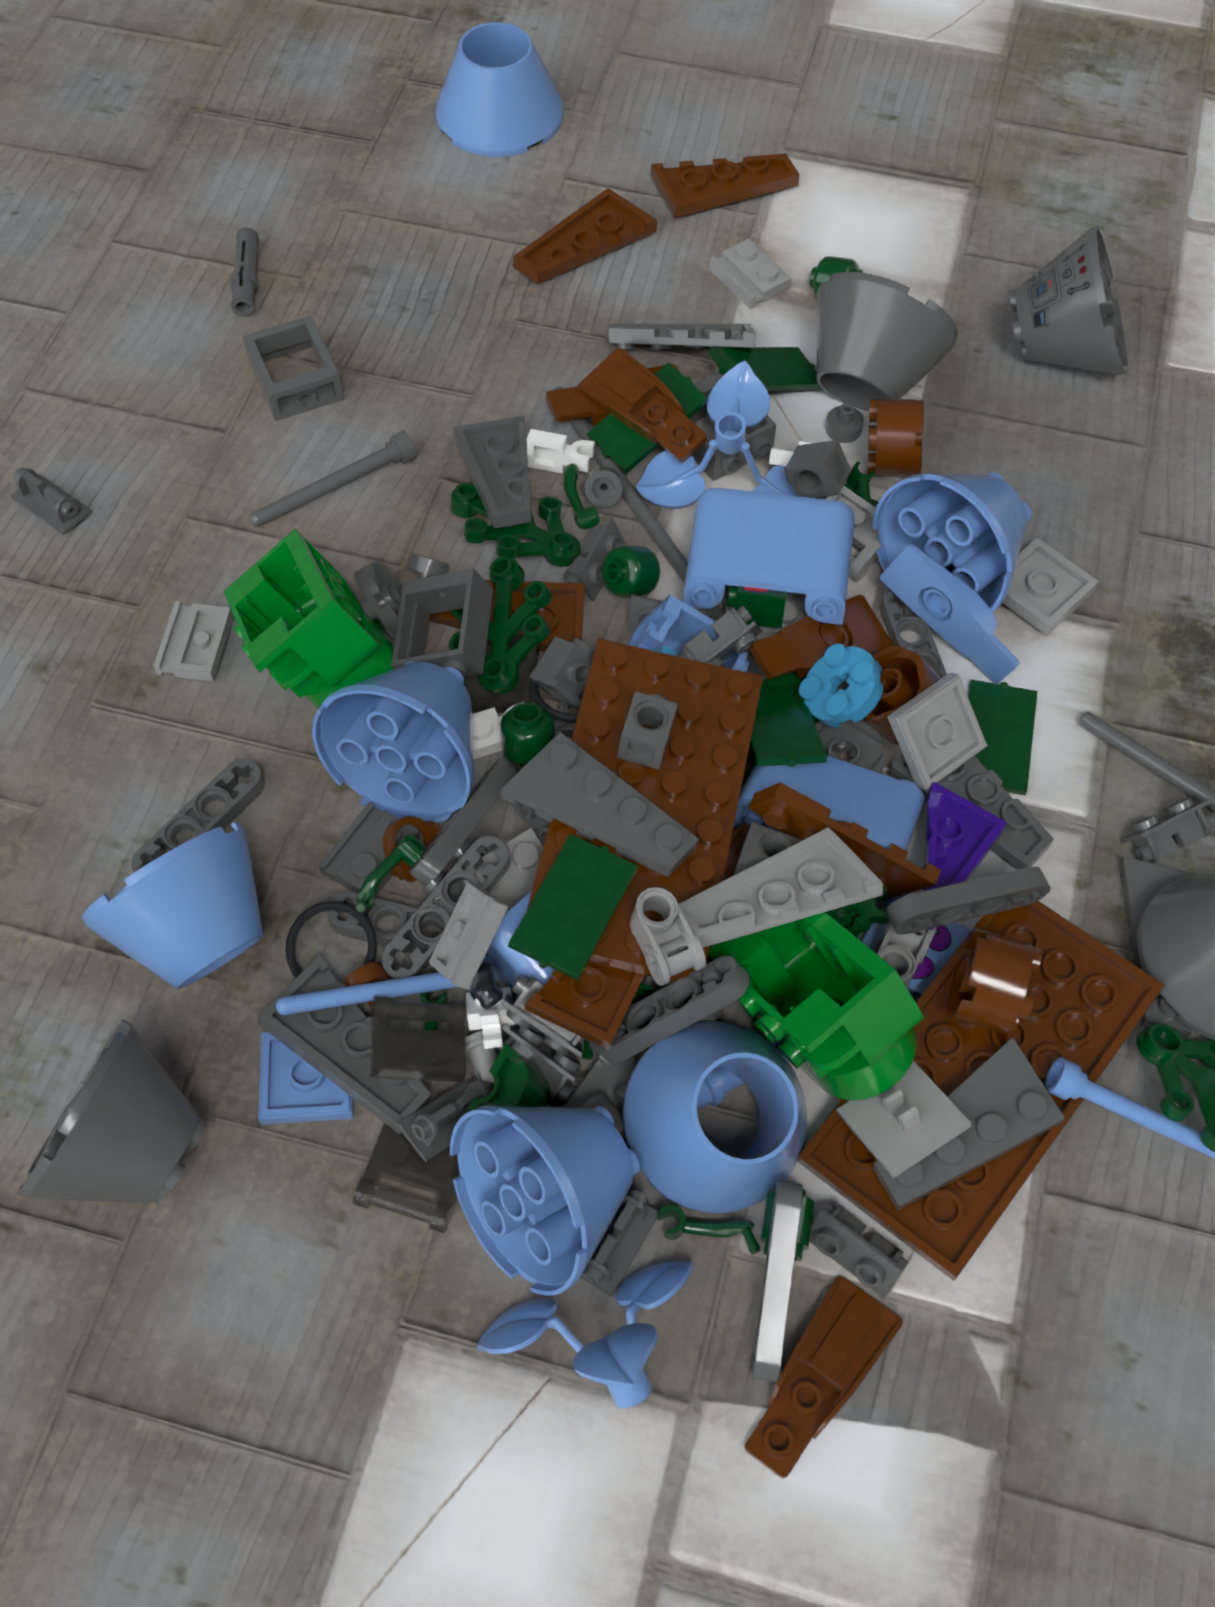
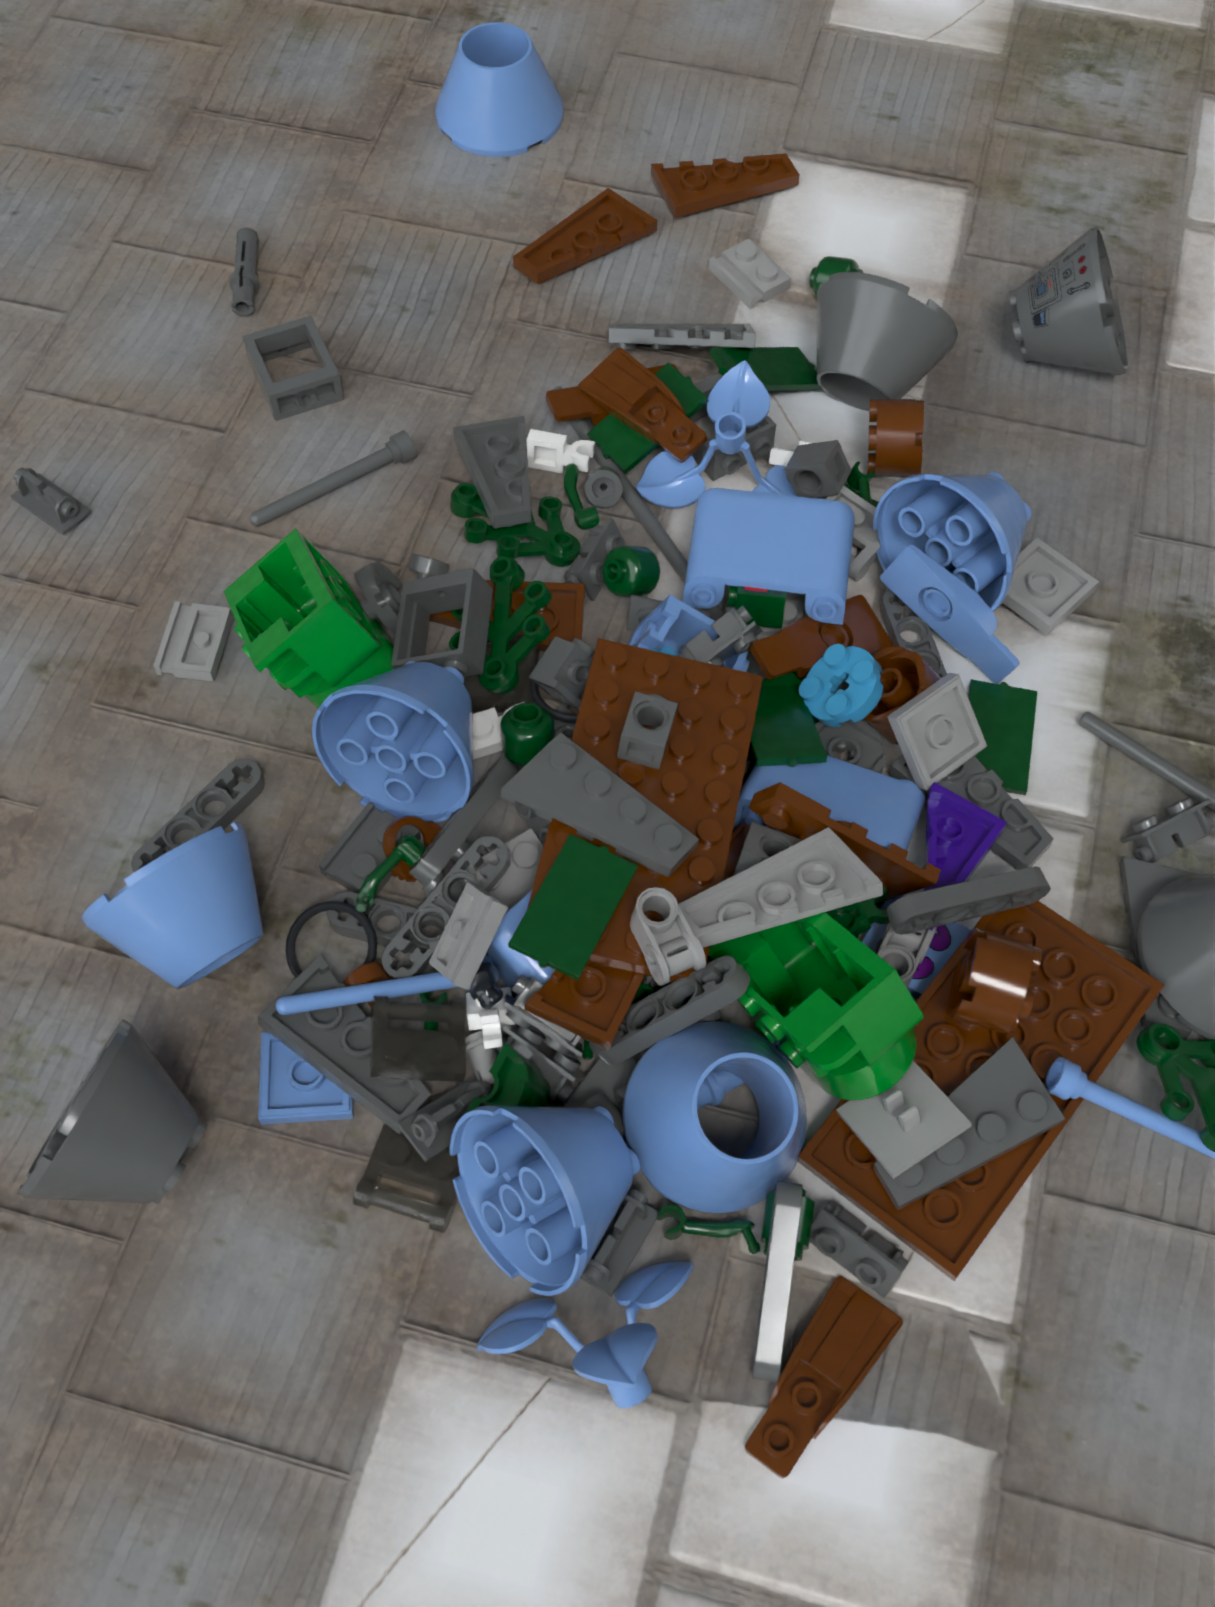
(844, 423): dark grey tile -> none

